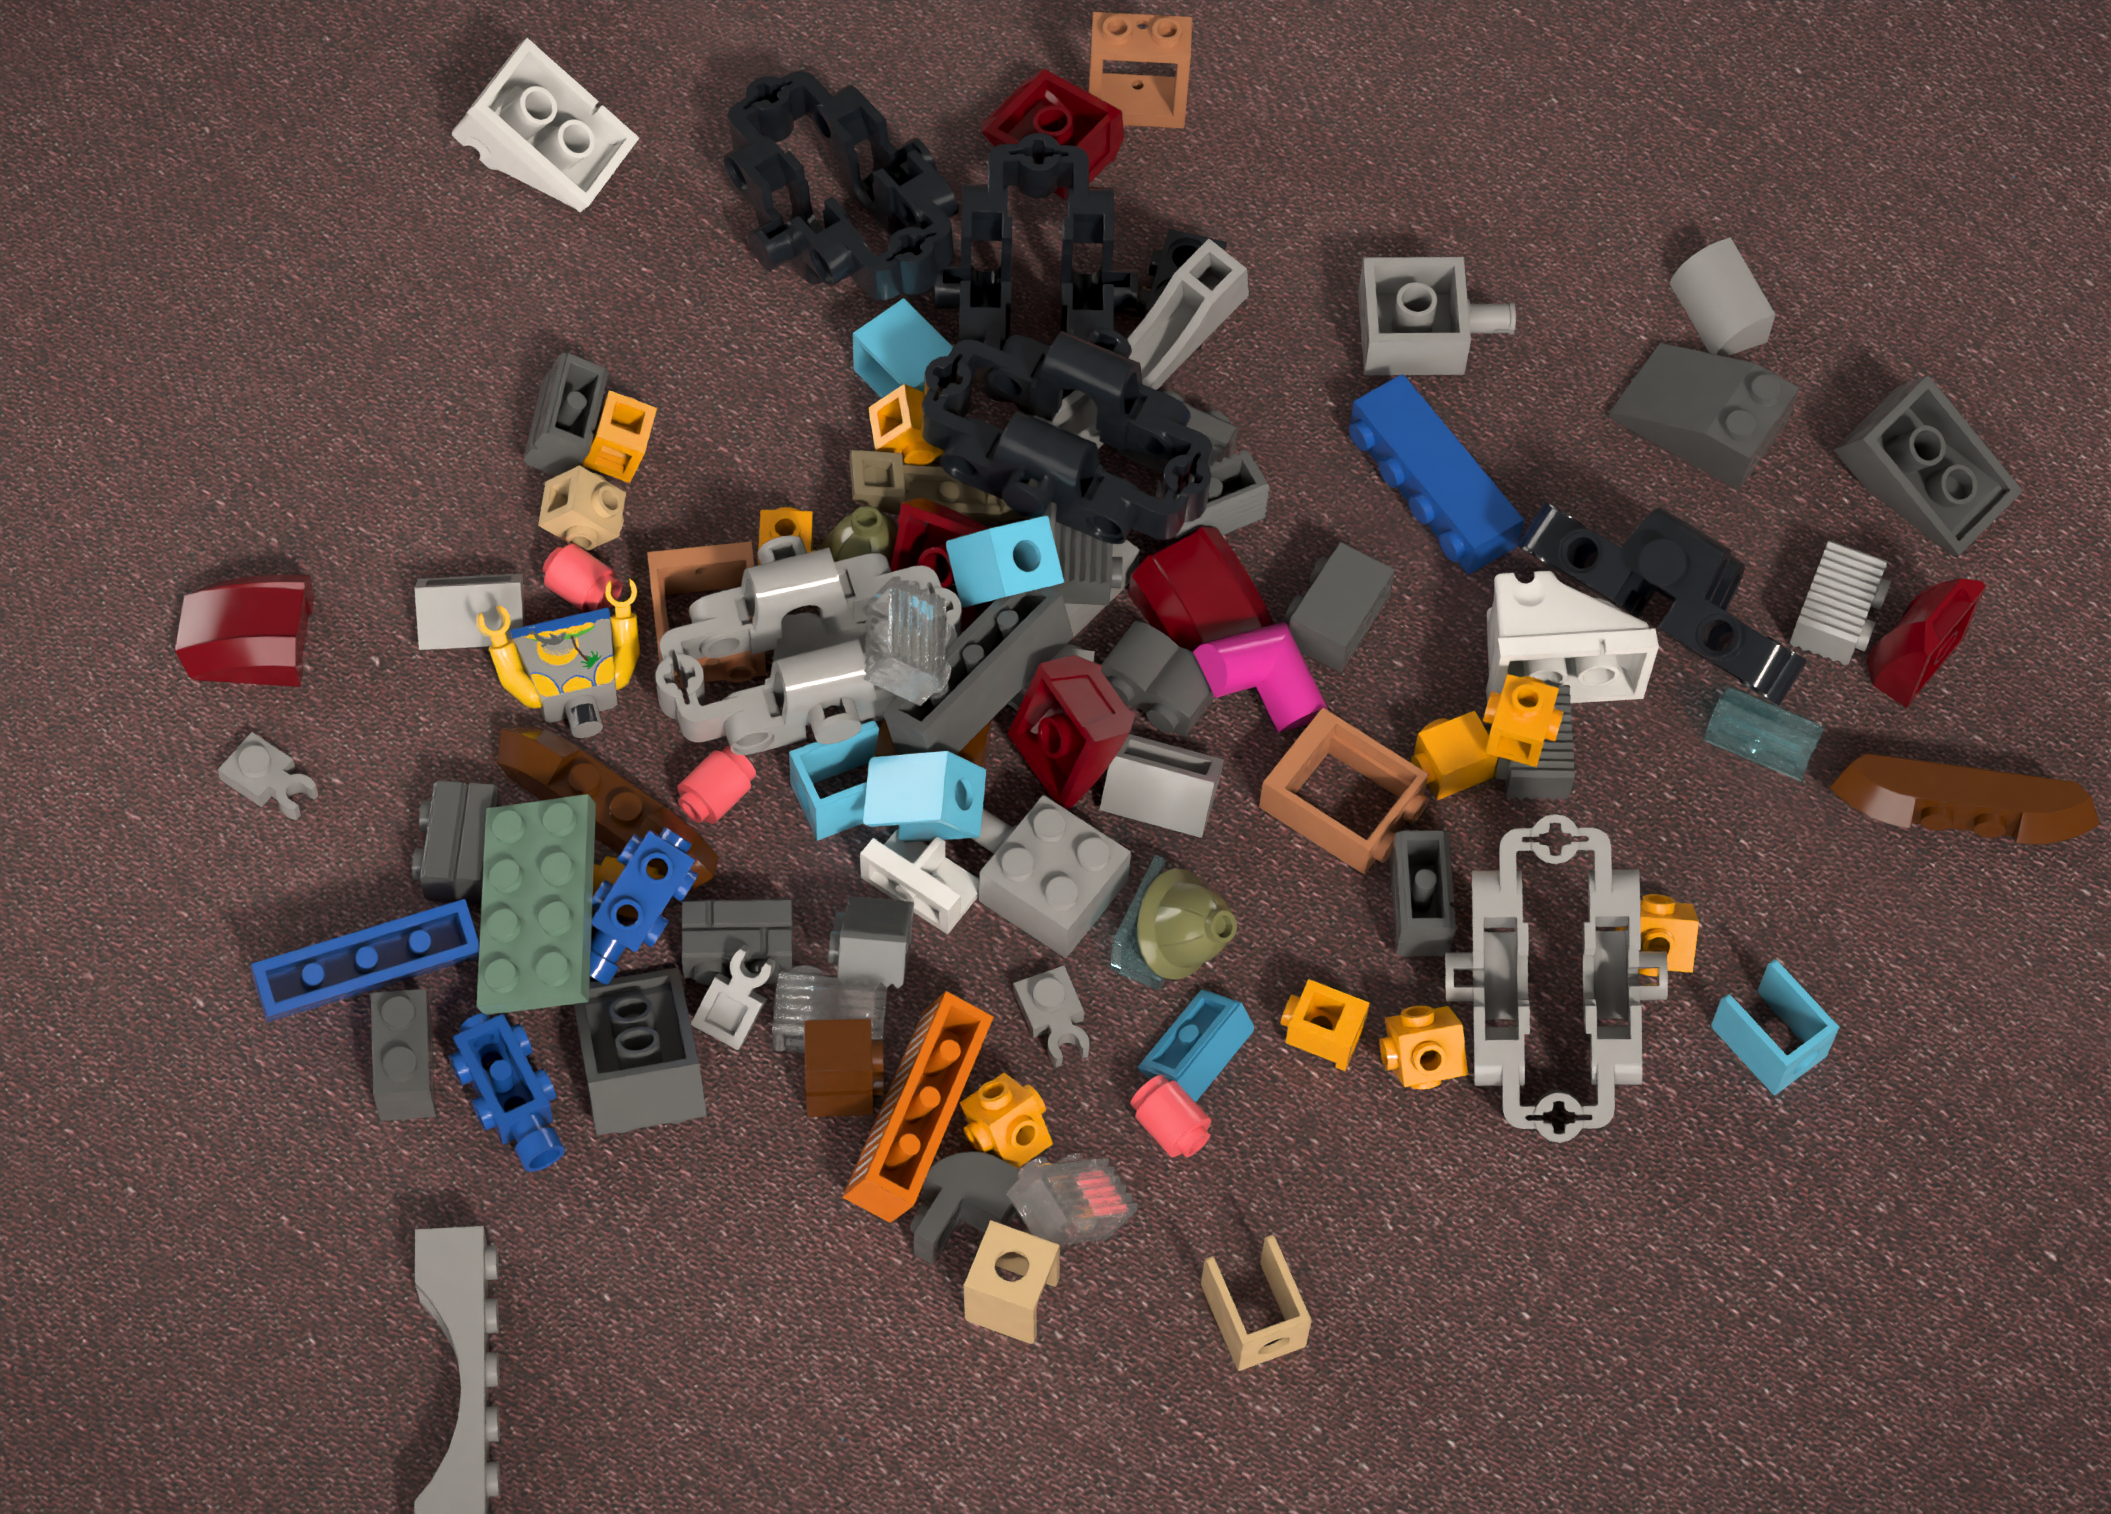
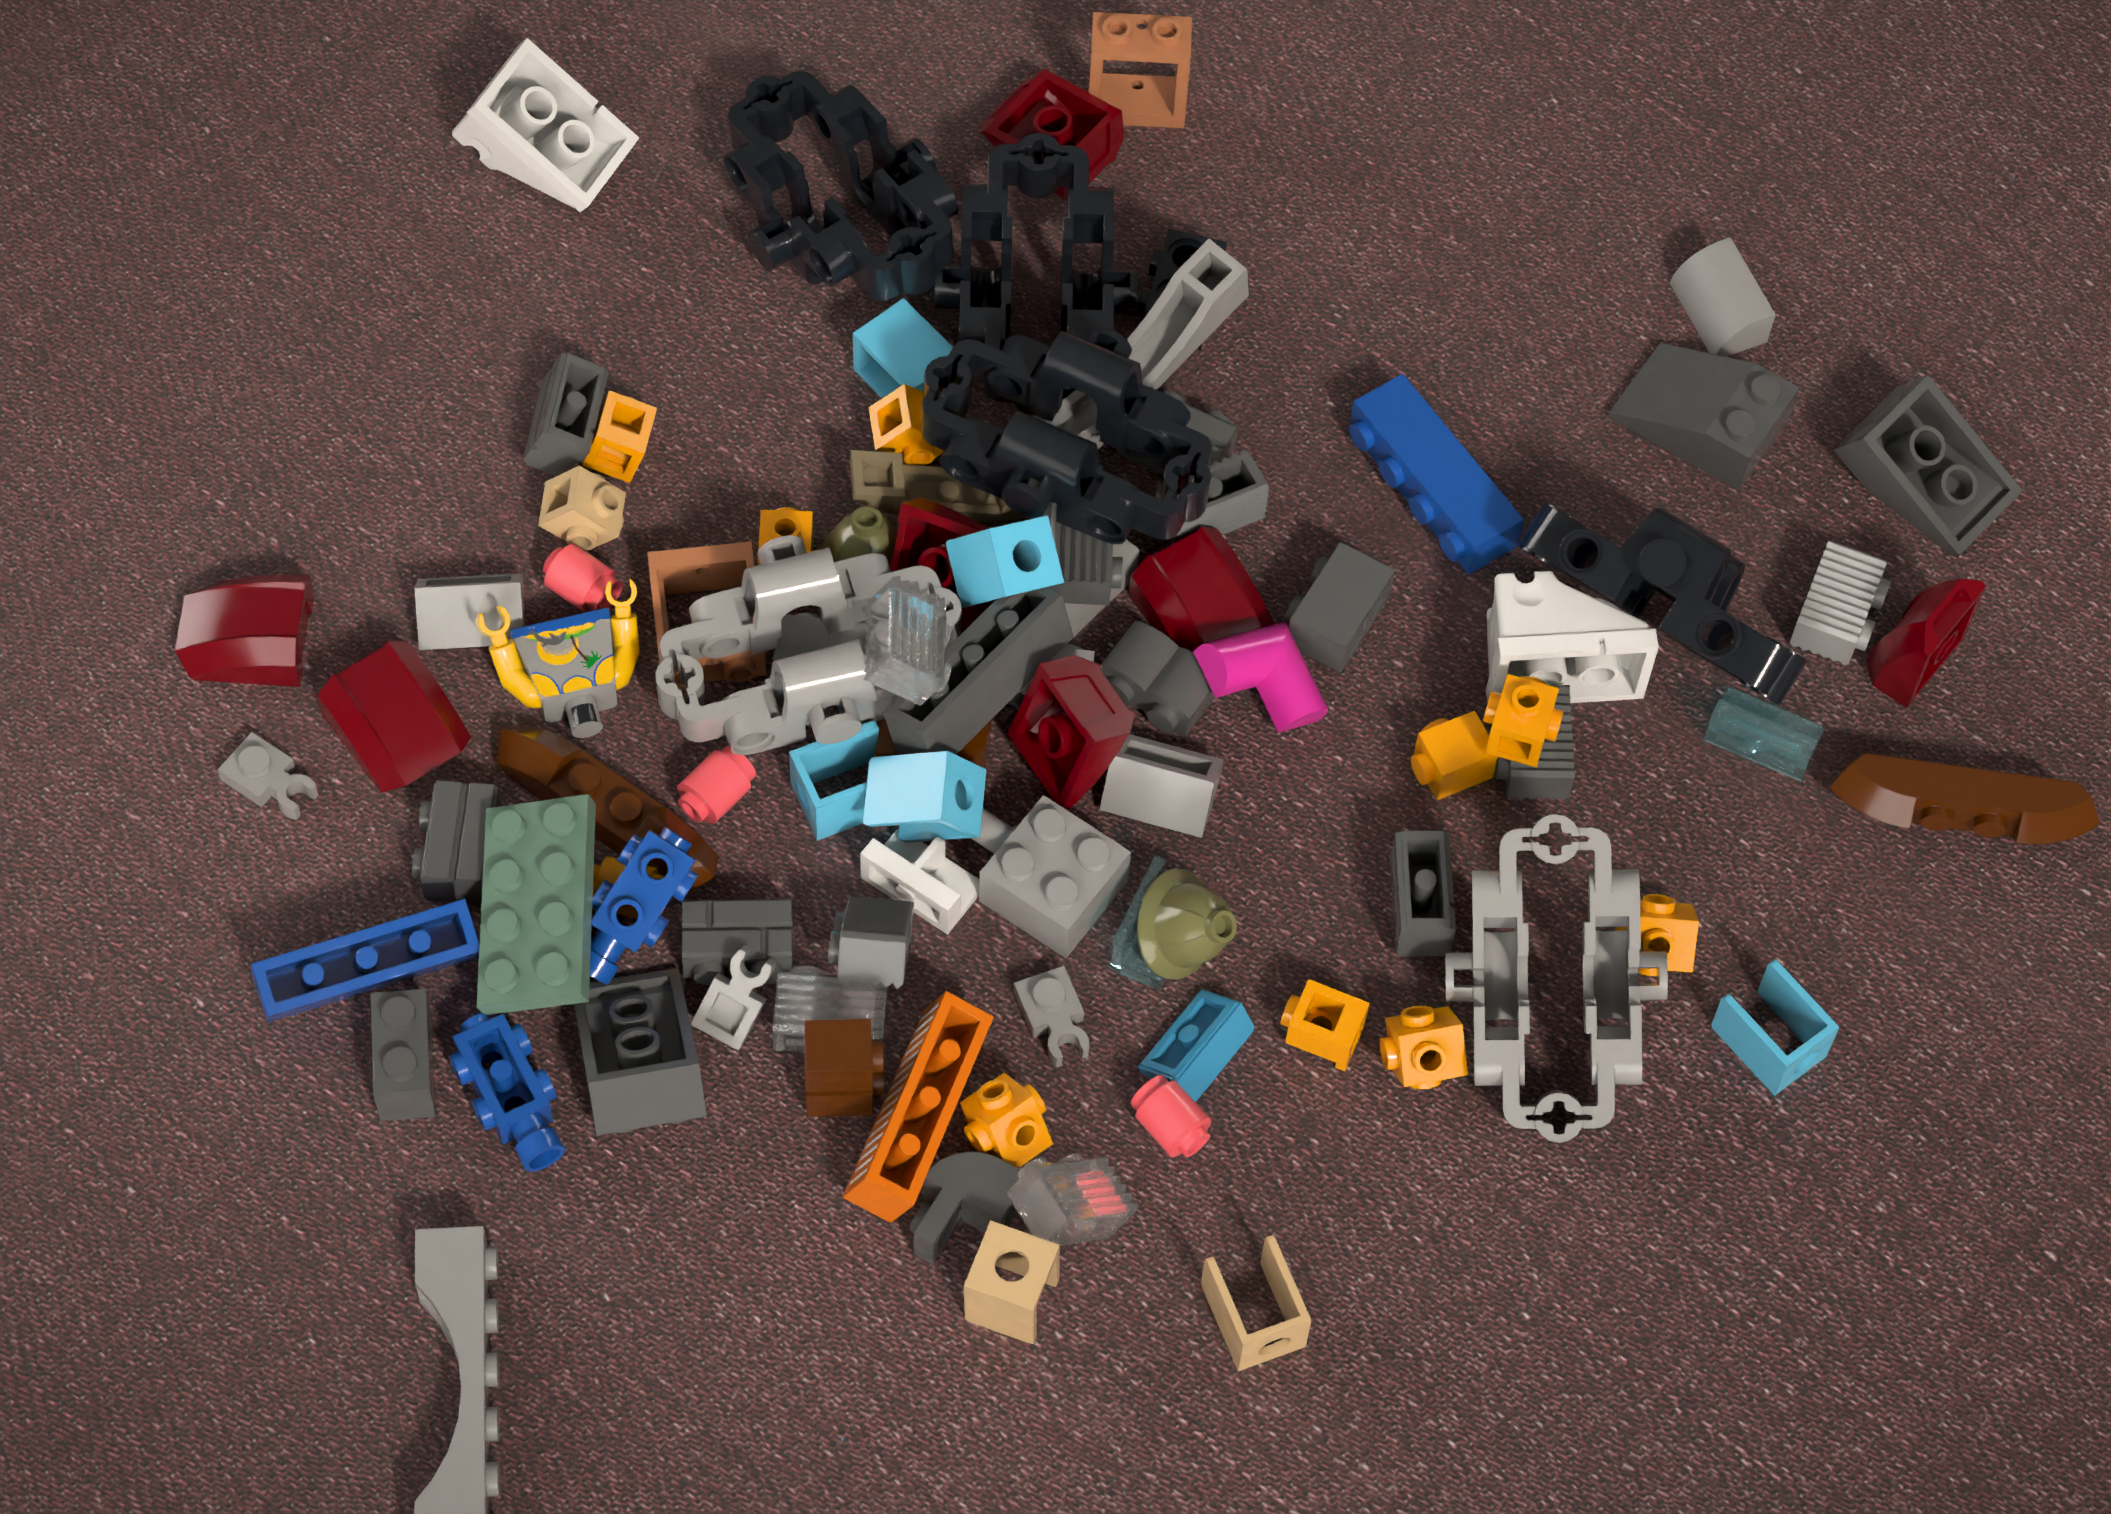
(393, 716): none -> dark red slope
(1362, 753): nougat window -> none
(1420, 316): light grey brick -> none

